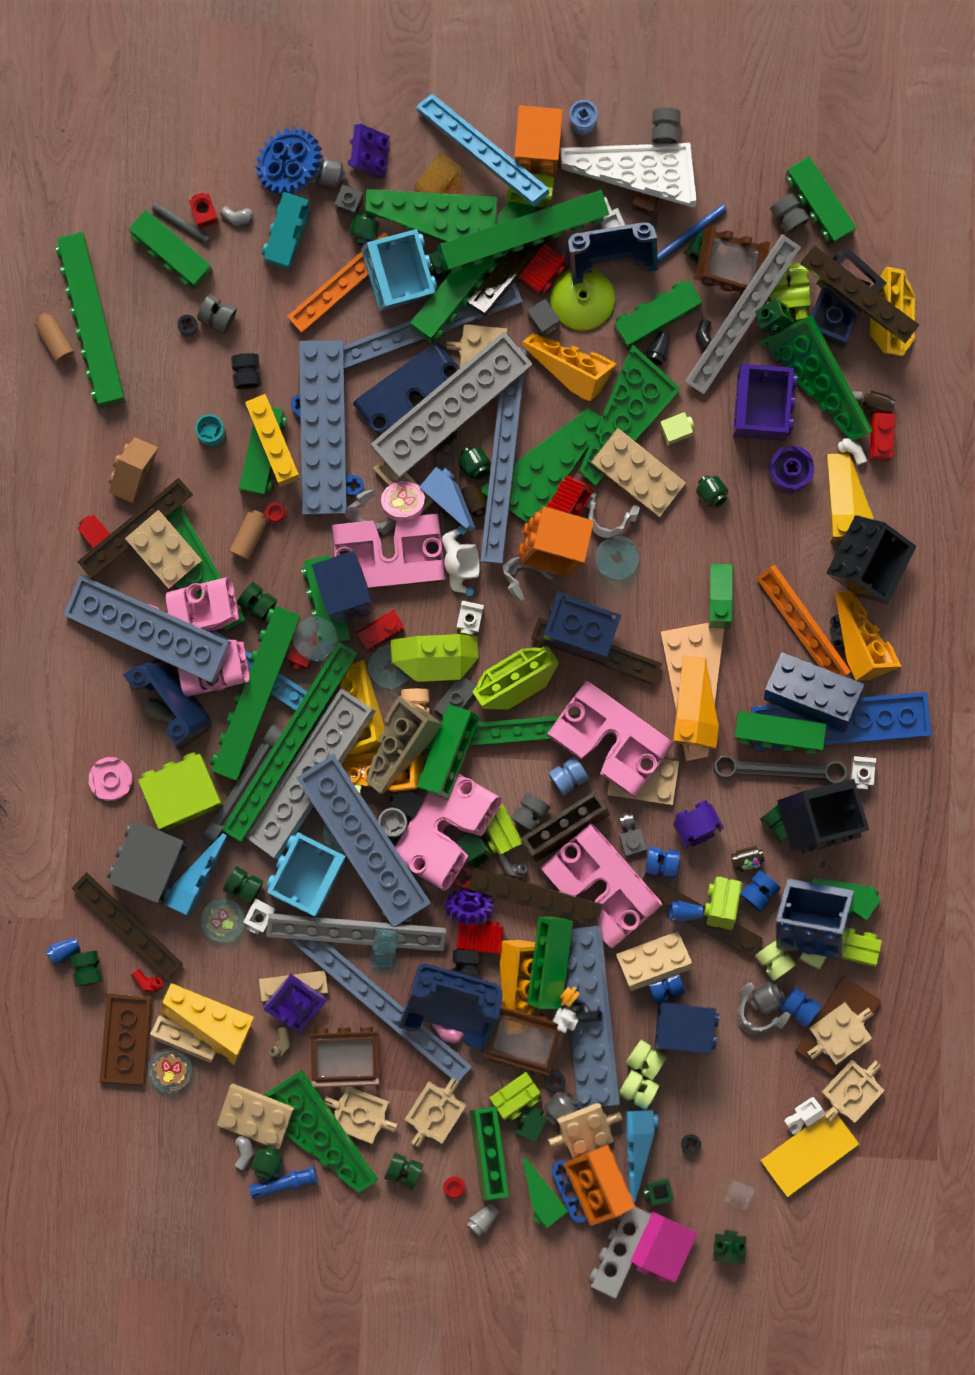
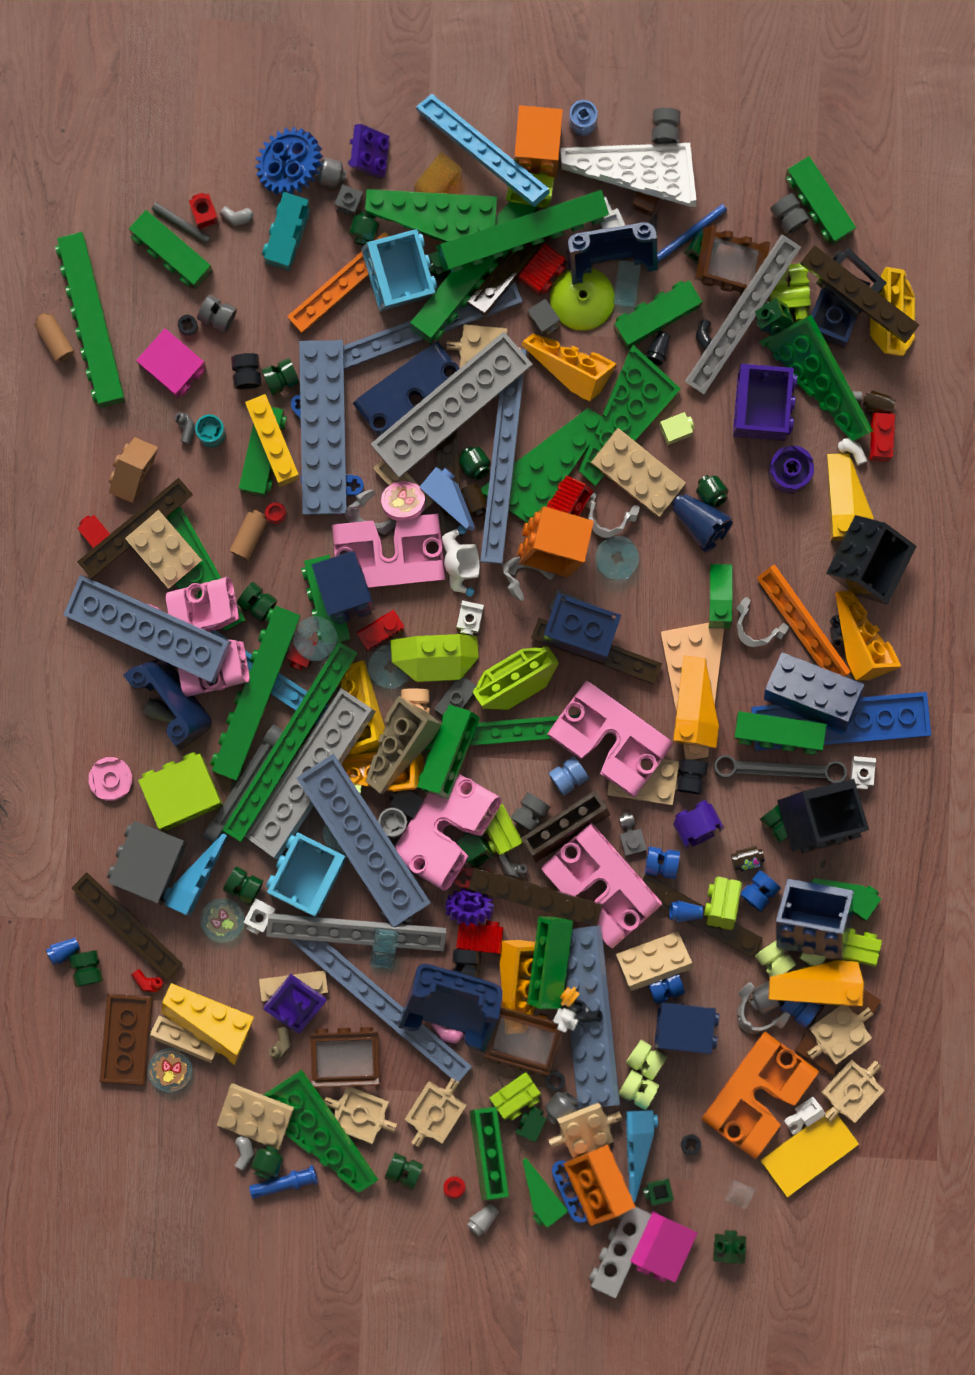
(171, 363): none -> dark pink brick
(187, 426): none -> flat silver arm
(280, 376): none -> dark green wheel
(626, 283): none -> clear light blue slope
(691, 776): none -> black wheel
(702, 521): none -> dark blue cone
(746, 639): none -> light grey helmet
(758, 1071): none -> orange connector
(826, 983): none -> light orange wedge

